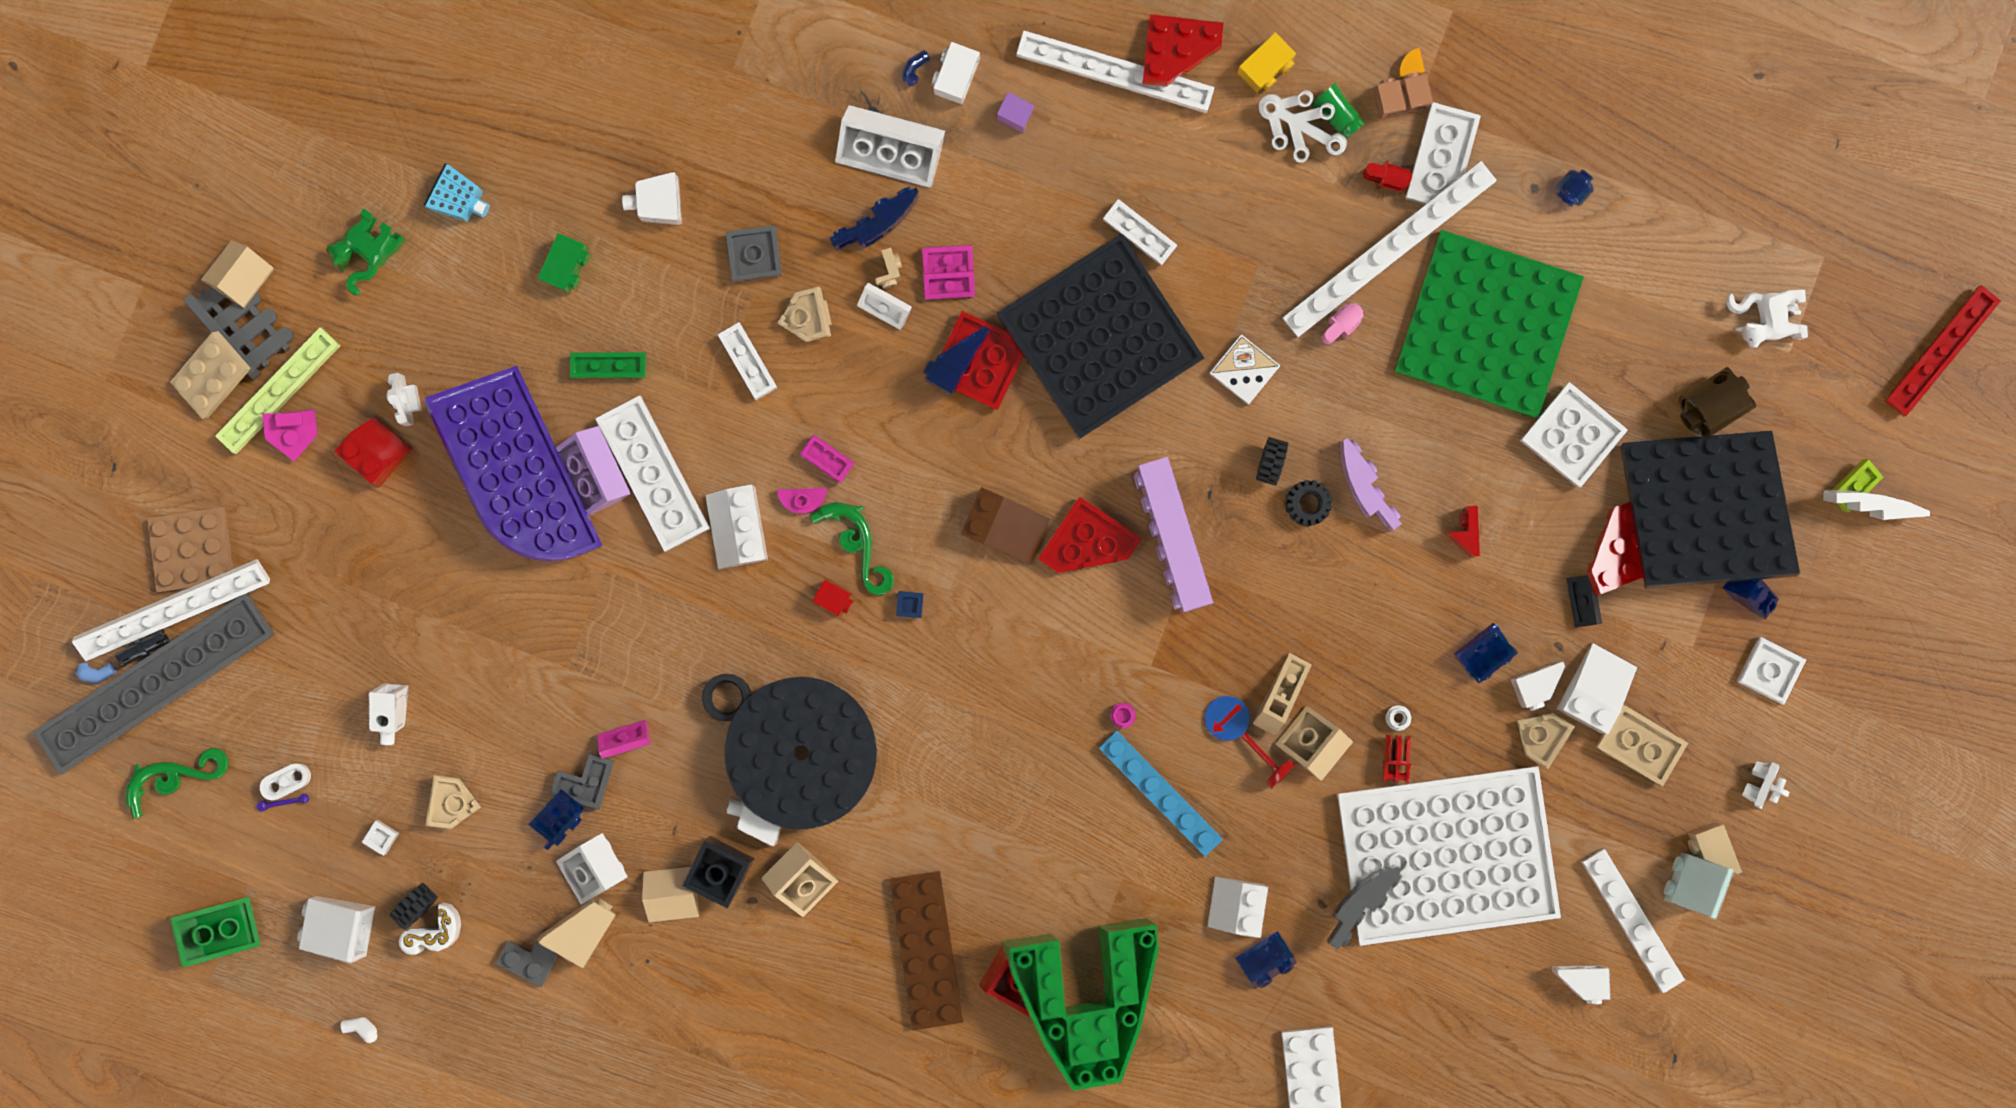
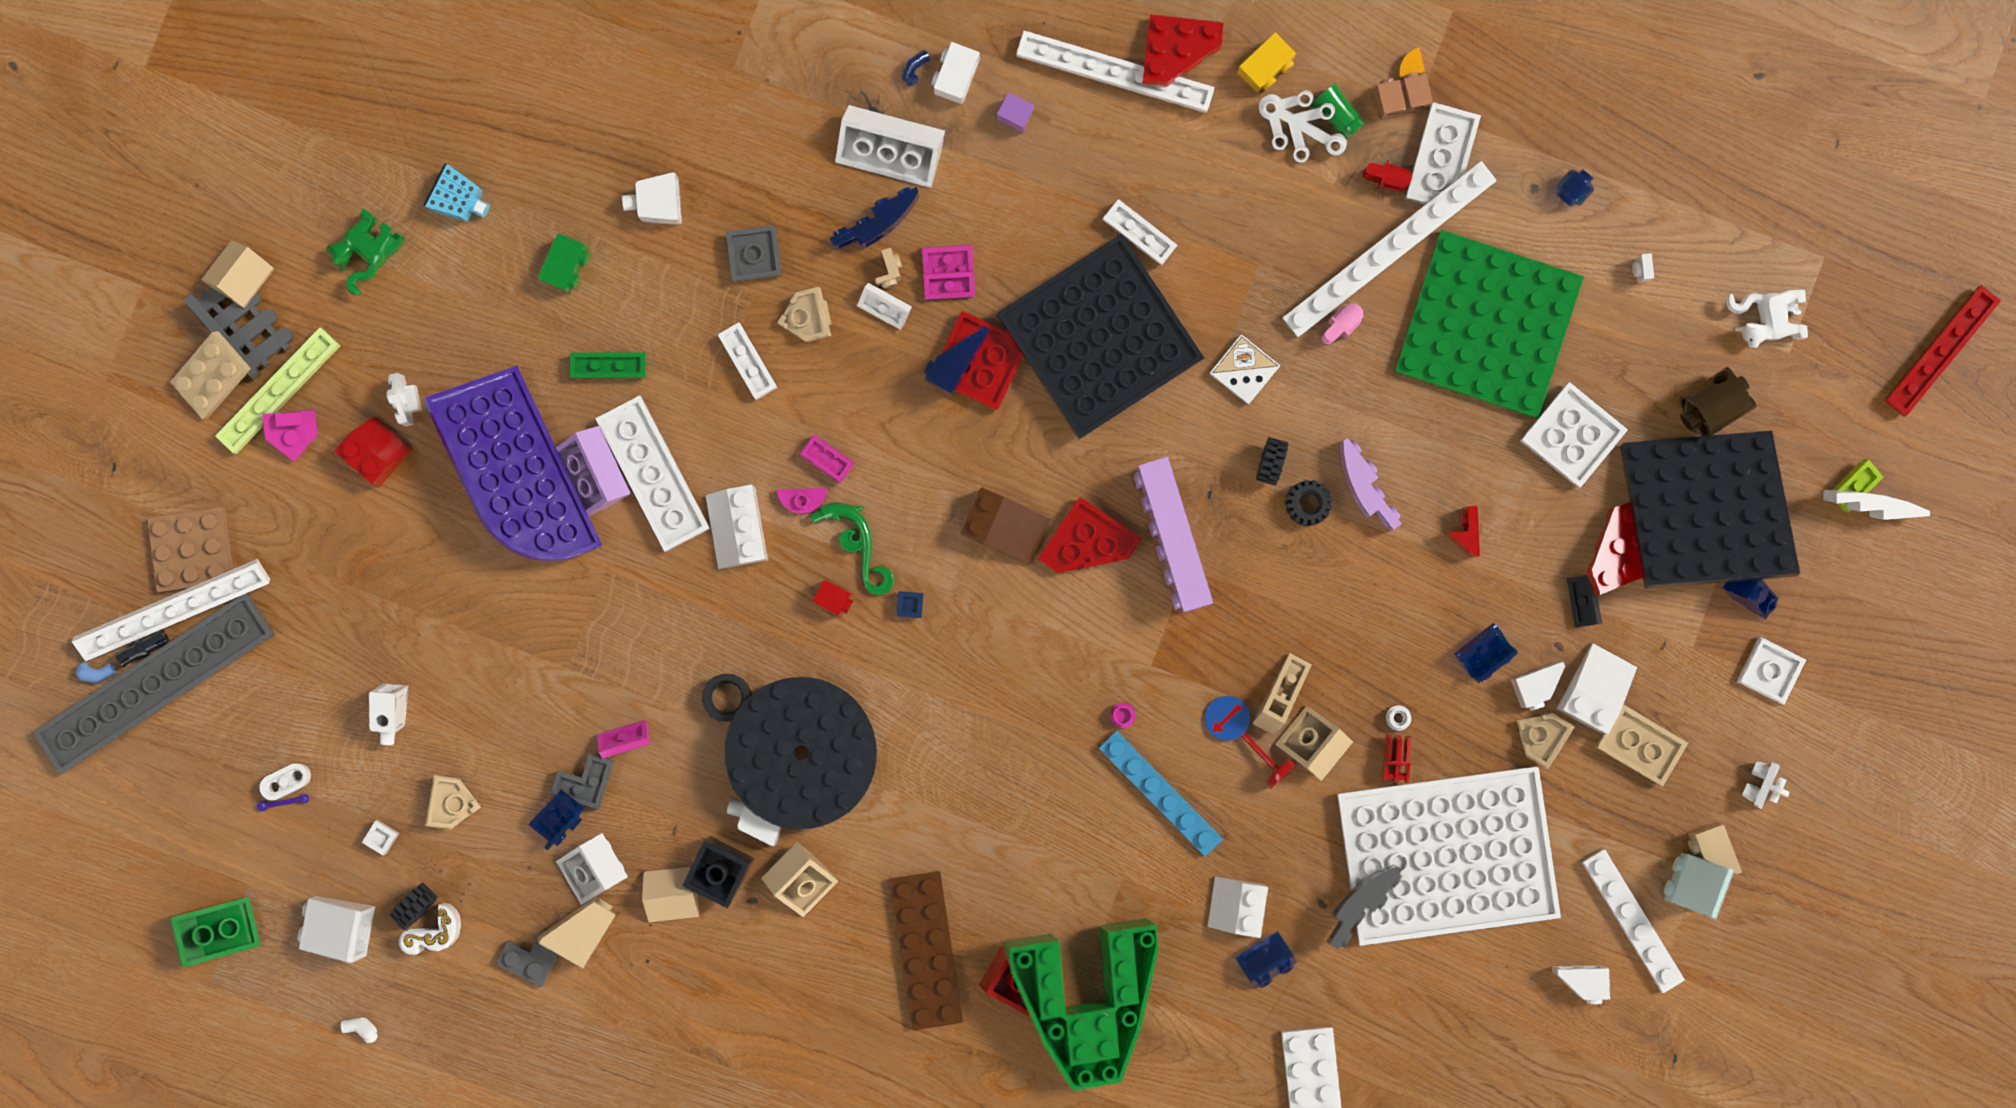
(173, 770): green plant -> none
(1643, 268): none -> white plate

